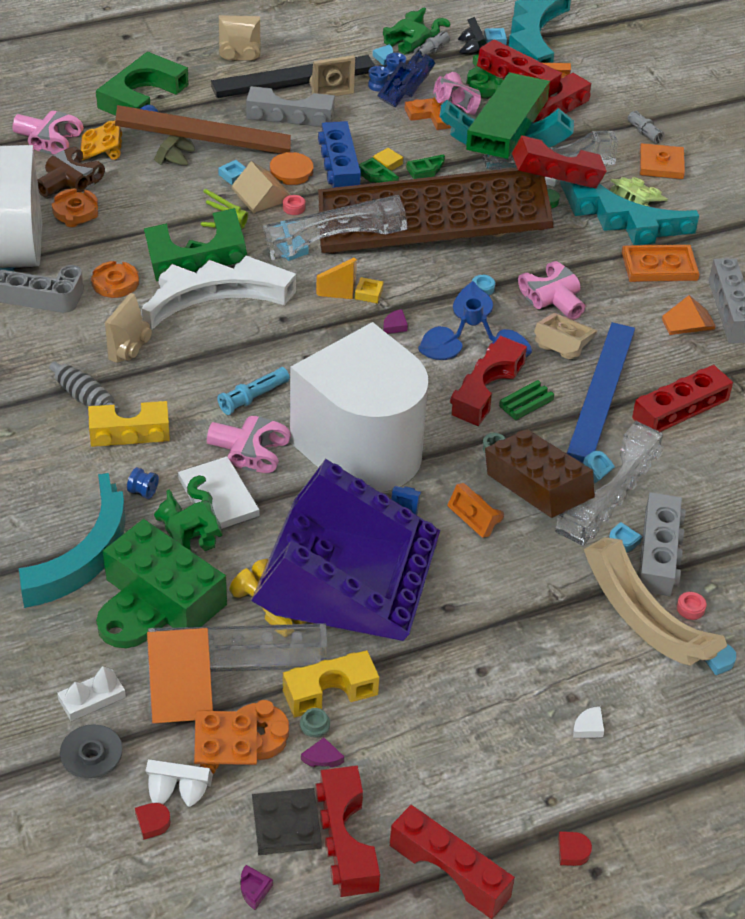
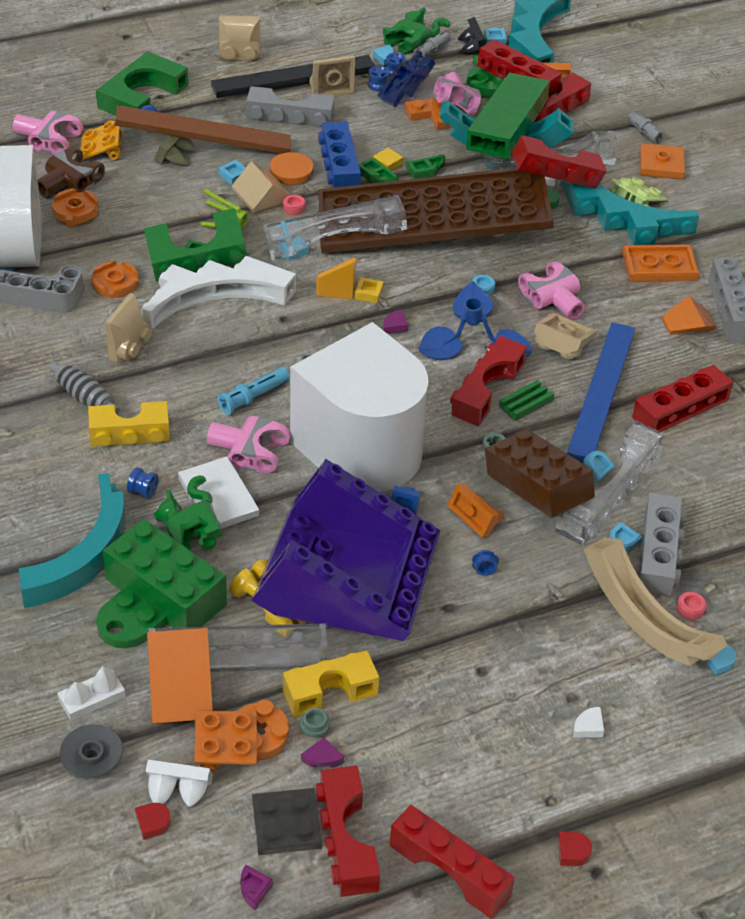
(485, 562): none -> blue plate

